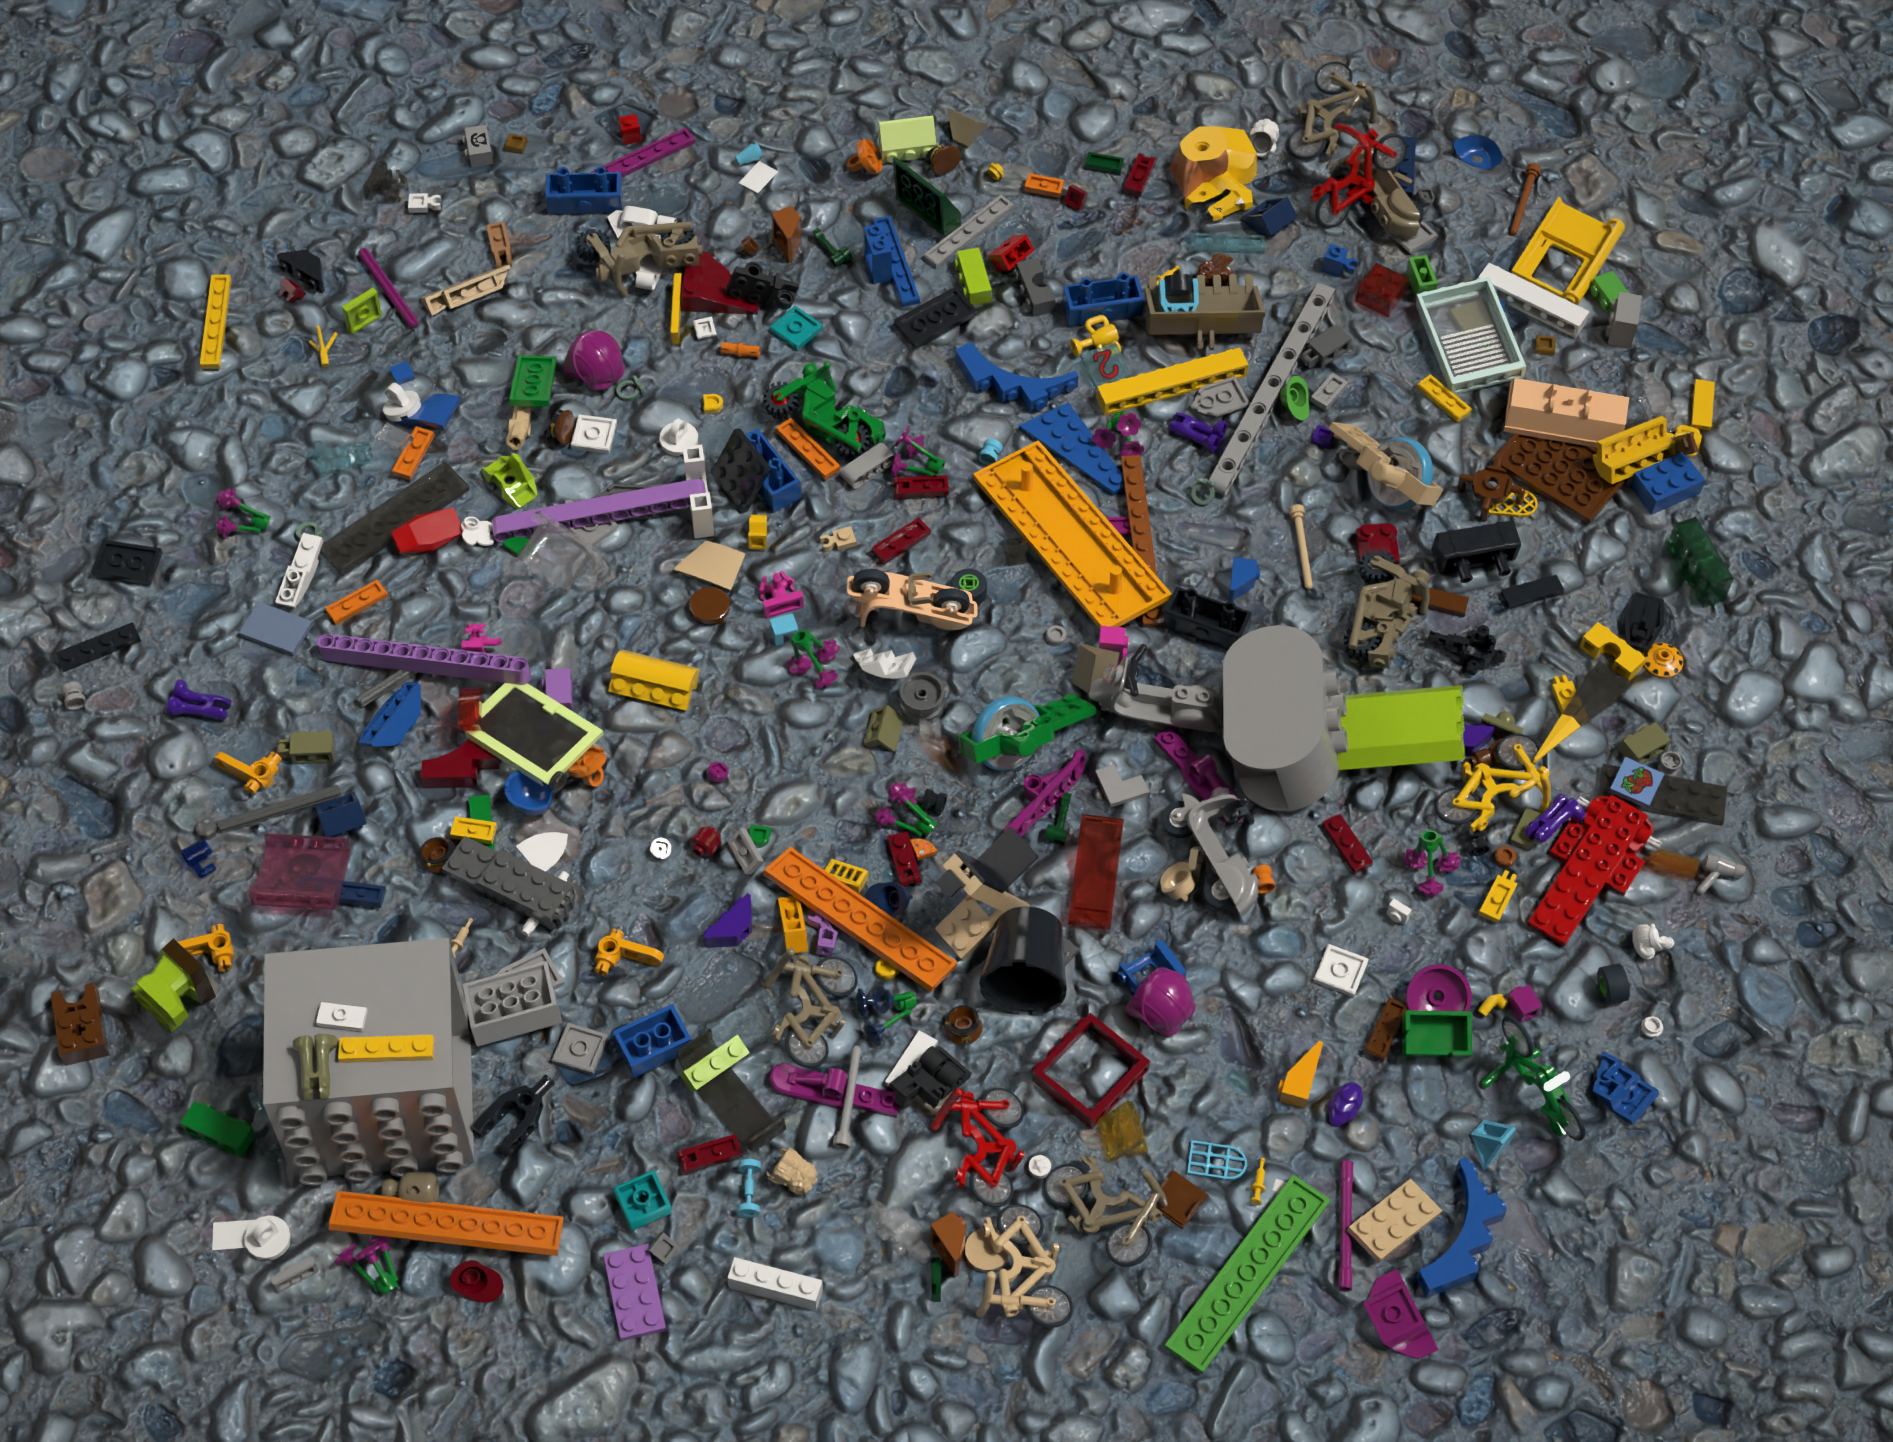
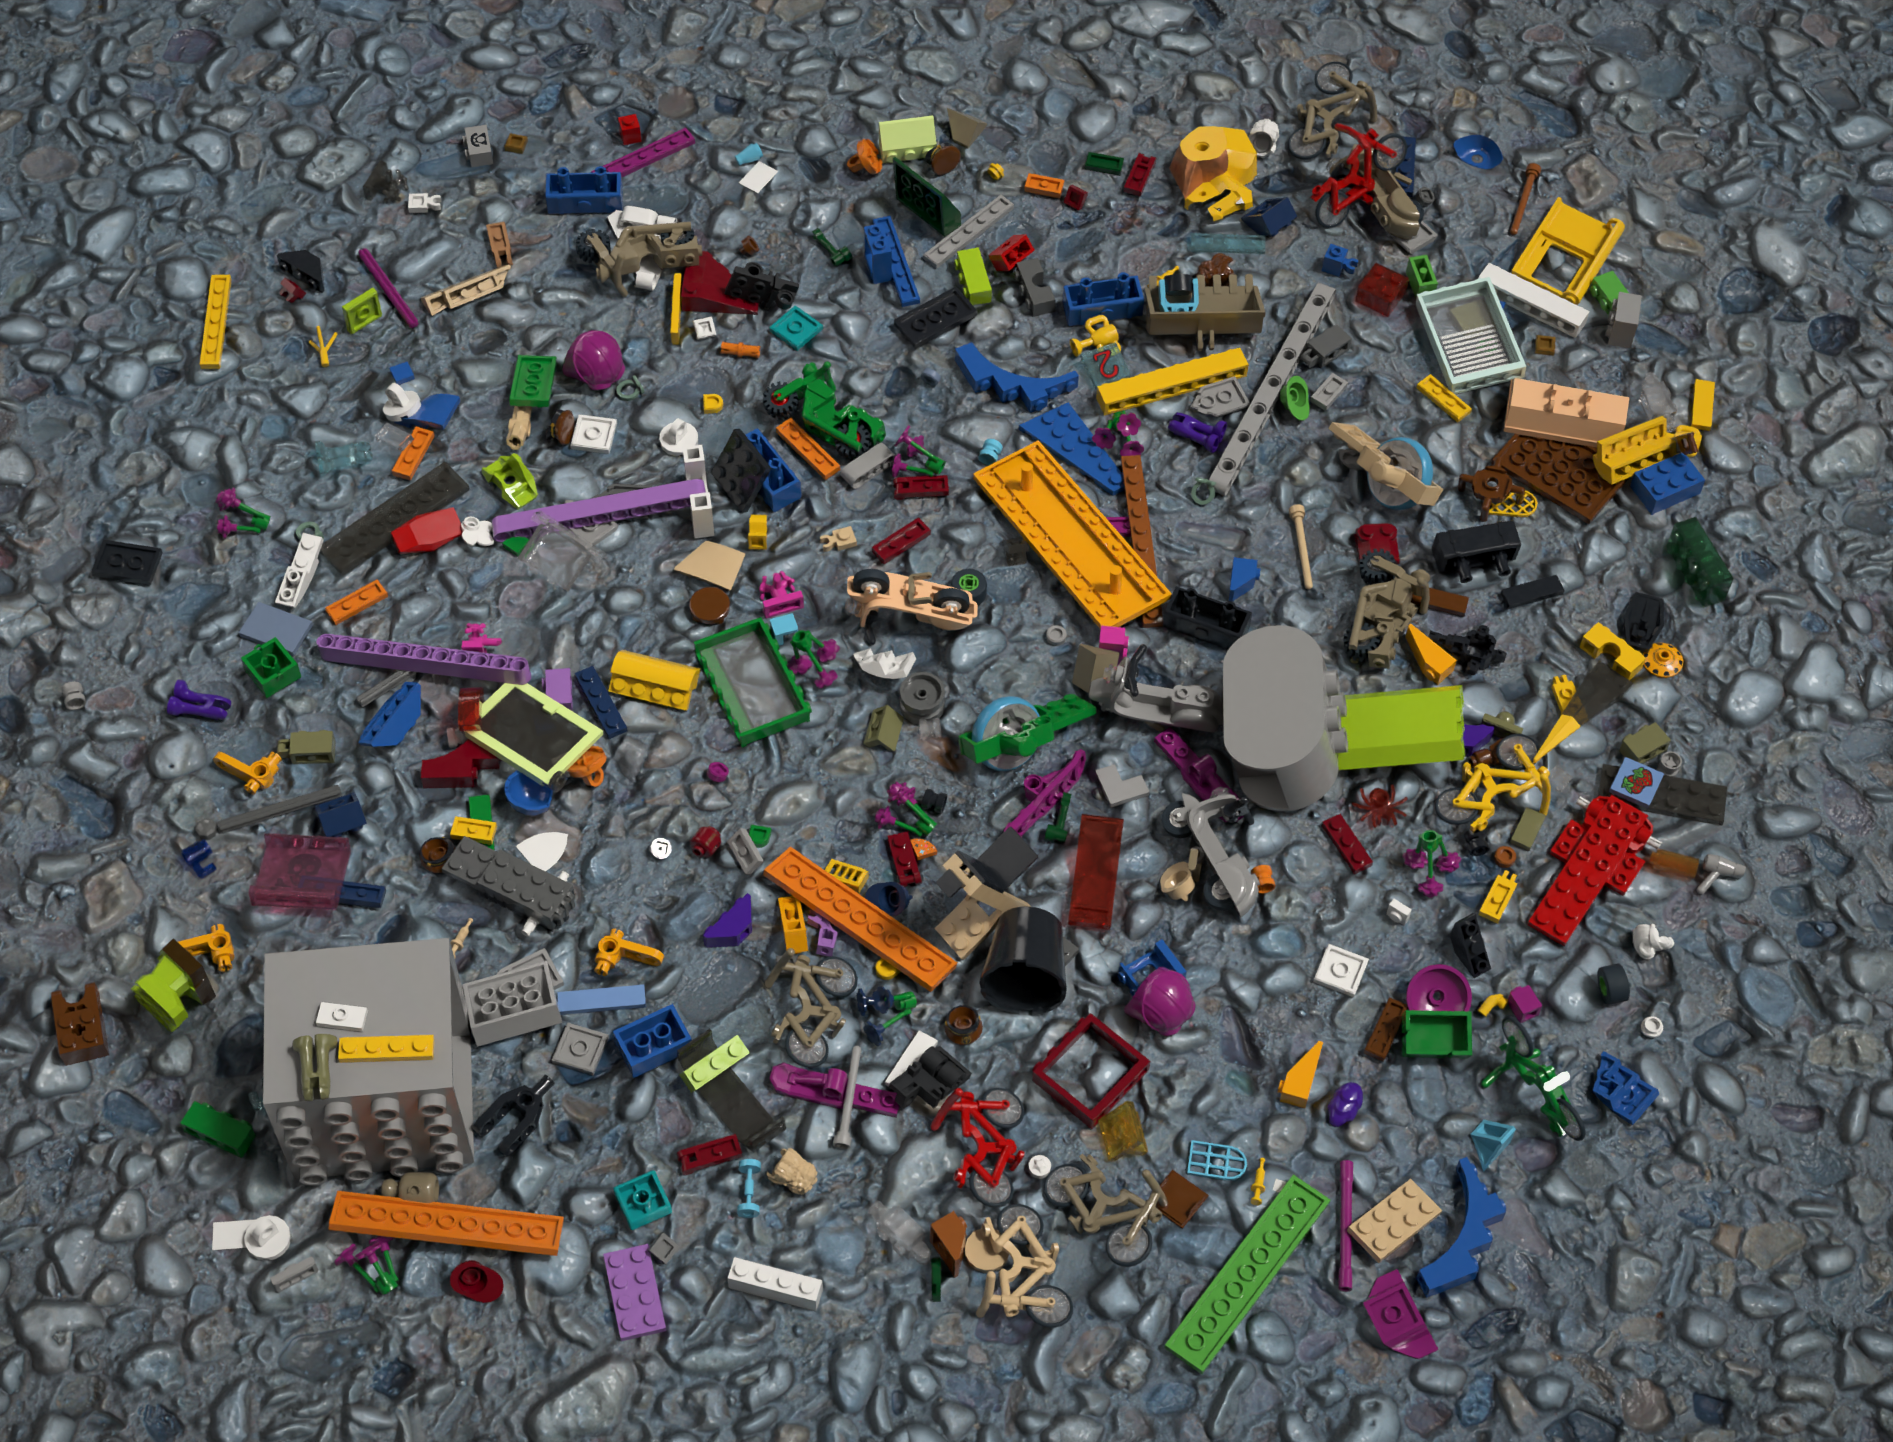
(98, 647): black plate -> none
(271, 667): none -> green brick
(455, 737): none -> light grey wheel
(601, 702): none -> dark blue plate
(601, 999): none -> medium blue tile
(752, 681): none -> clear window
(787, 231): dark orange slope -> none
(1322, 437): dark purple tile -> none
(1380, 806): none -> clear red animal
(1431, 658): none -> light orange slope
(1469, 945): none -> black slope
(1554, 817): dark purple piece -> none

